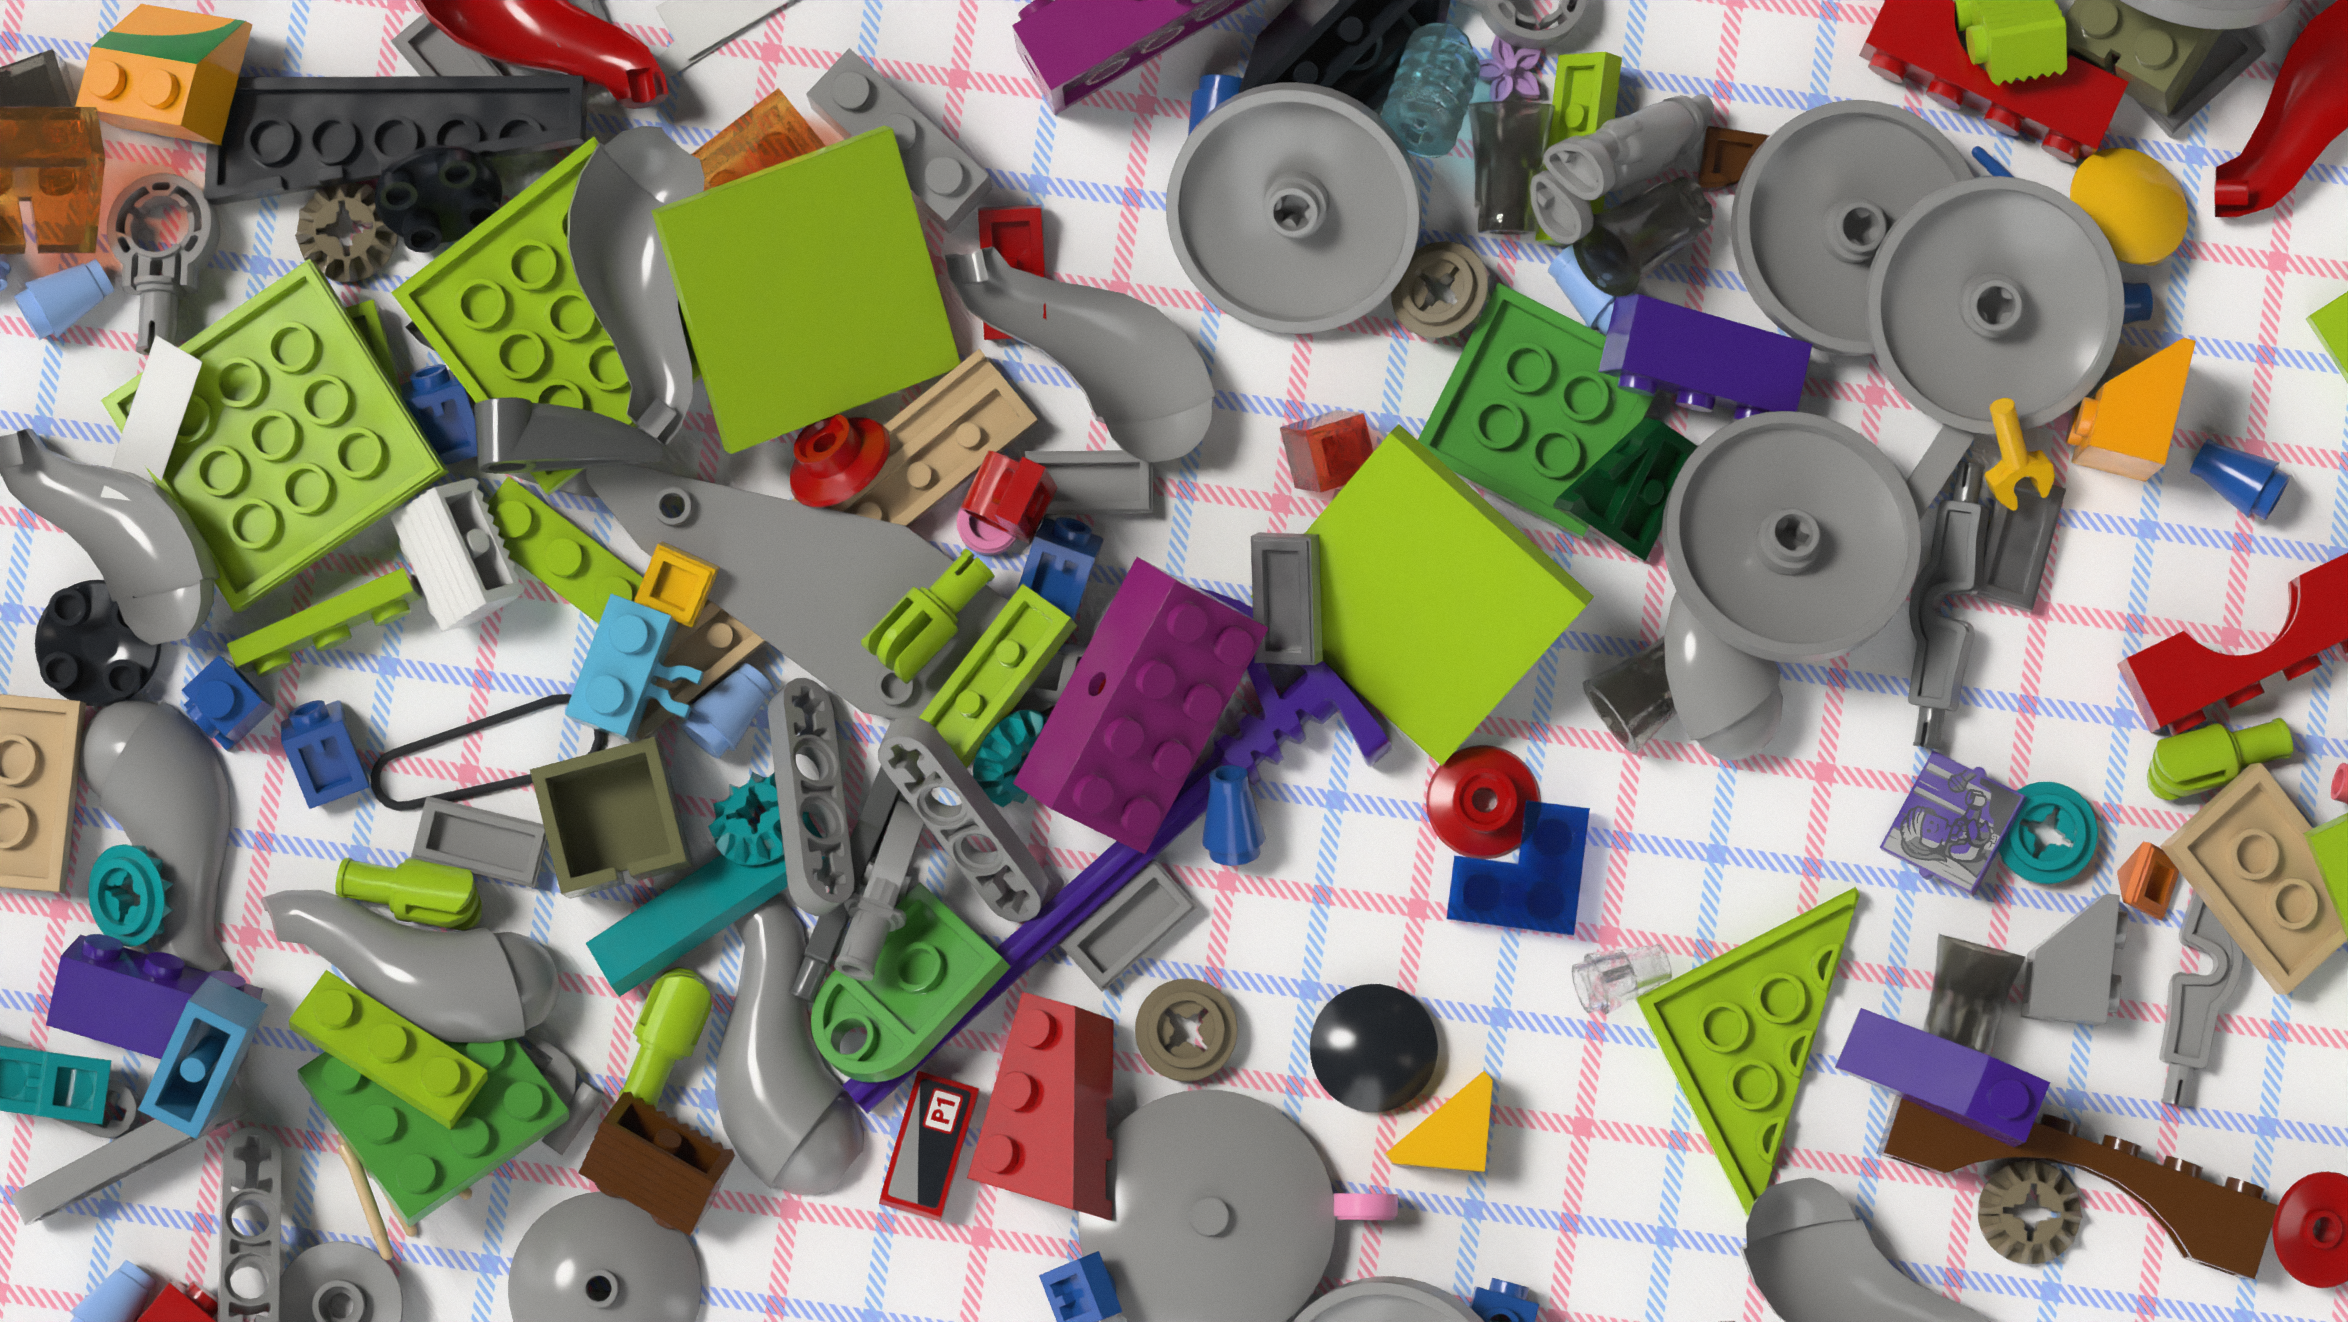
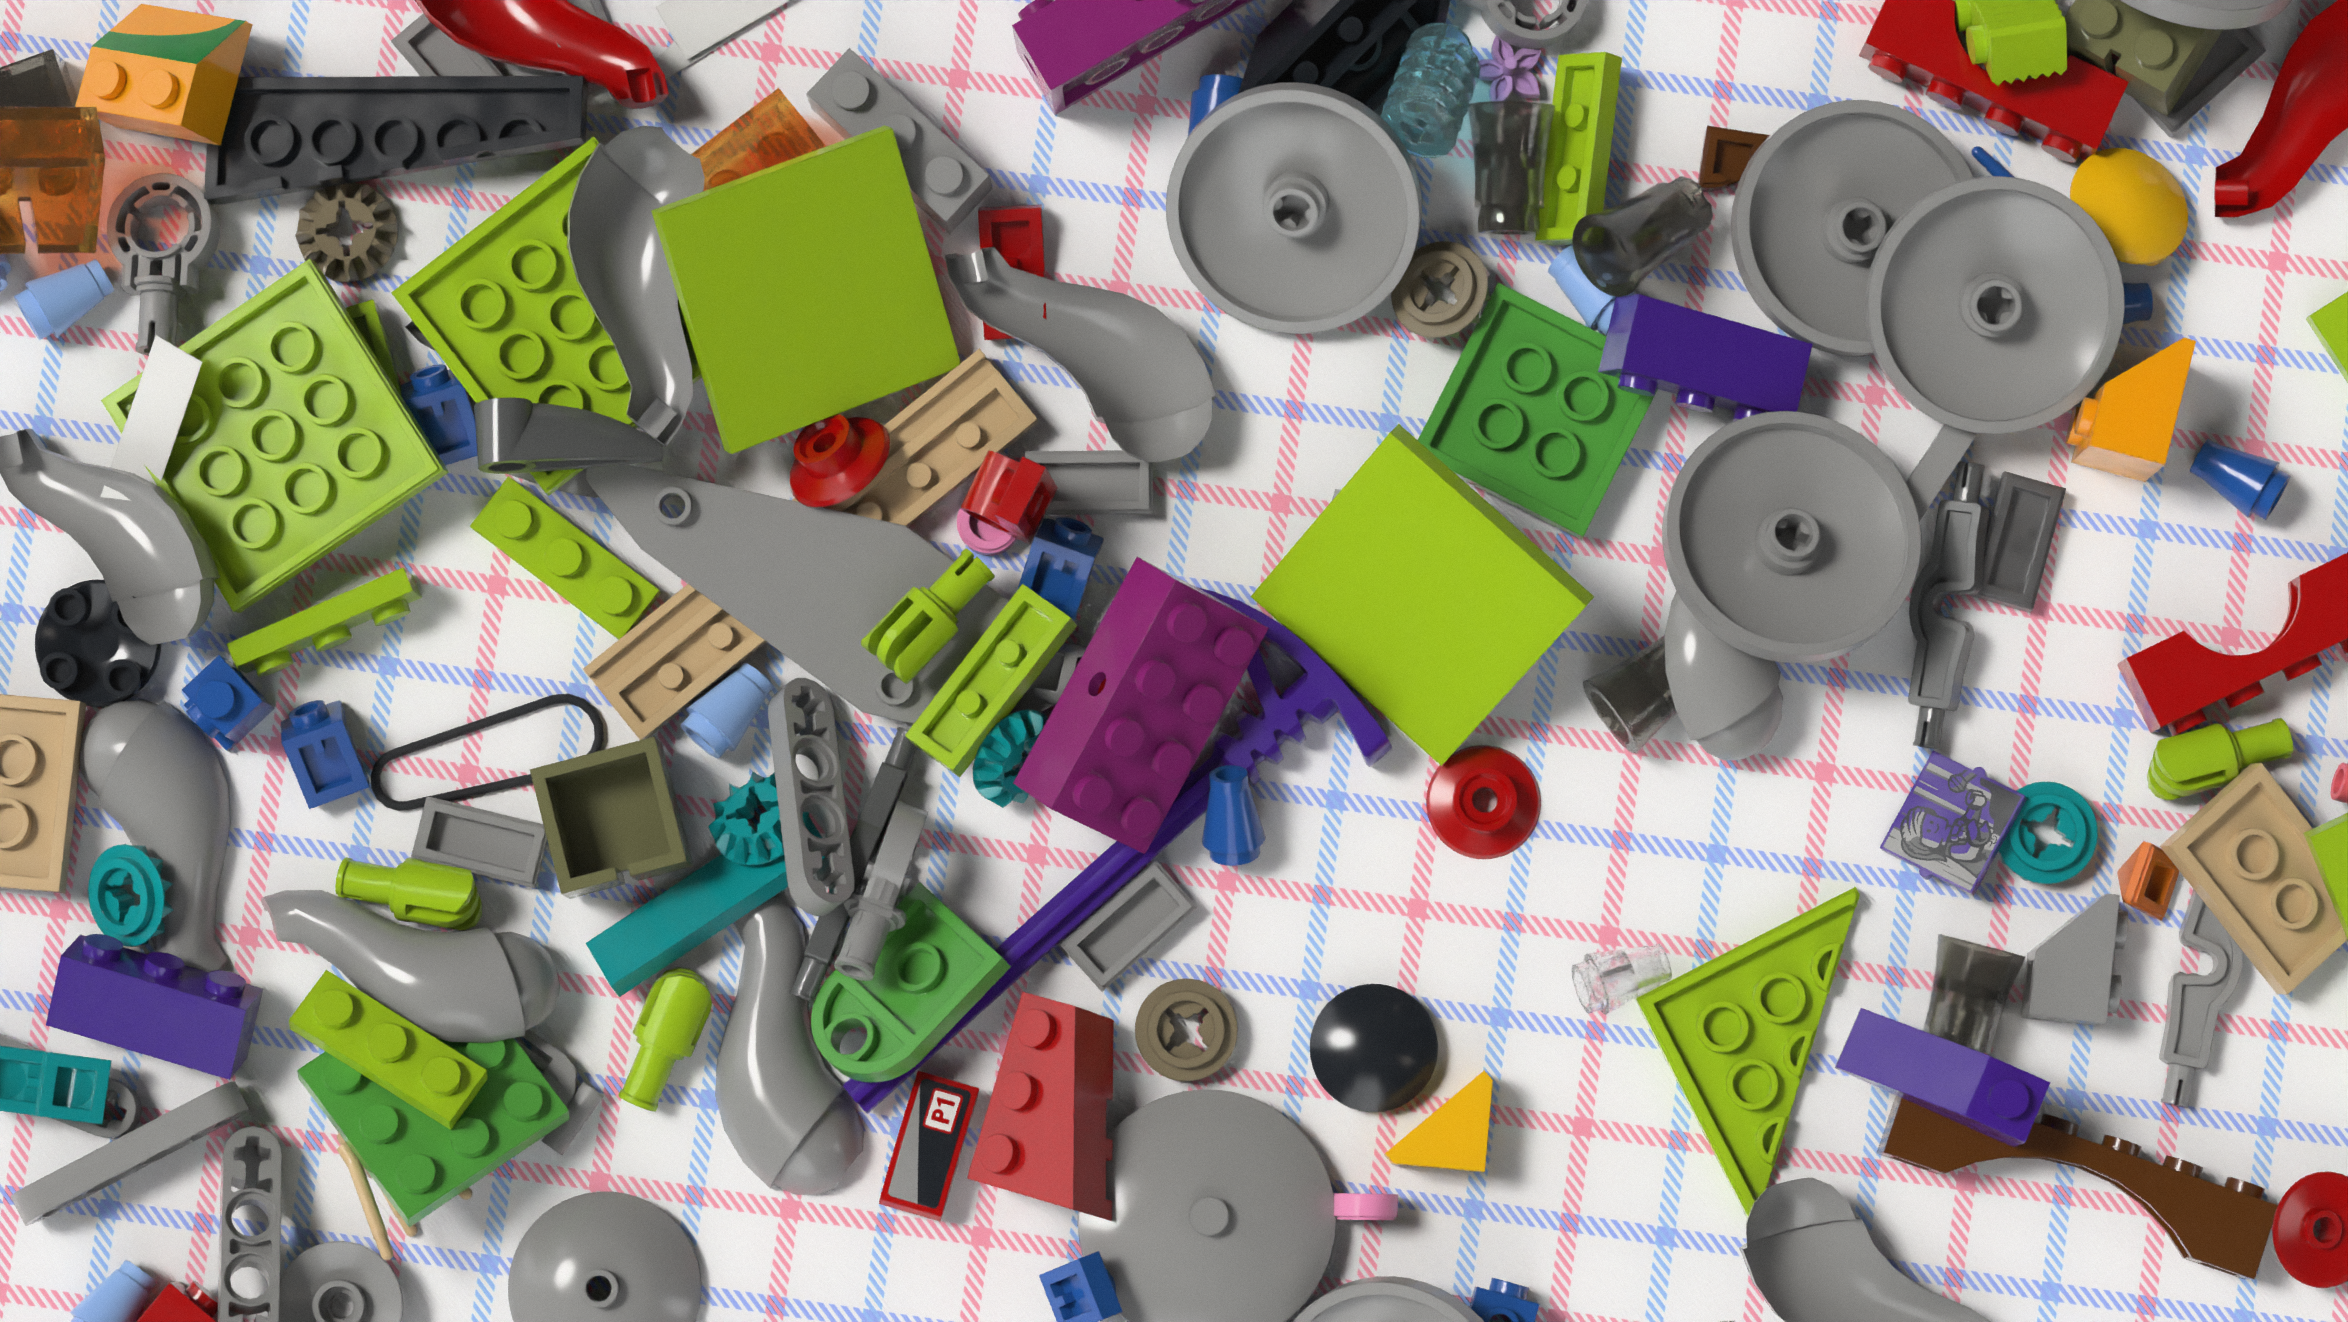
(203, 1057): dark azure brick -> none
(437, 195): black dish -> none
(457, 554): white brick -> none
(624, 669): medium azure brick -> none
(656, 1164): reddish brown brick -> none
(677, 584): yellow tile -> none
(956, 822): light grey beam -> none
(1287, 597): flat silver tile -> none
(1326, 449): clear red brick -> none
(1536, 891): clear blue plate -> none
(1612, 159): light grey piece -> none
(1628, 488): dark green wing -> none
(2007, 1233): dark tan gear -> none
(2016, 459): yellow bar -> none

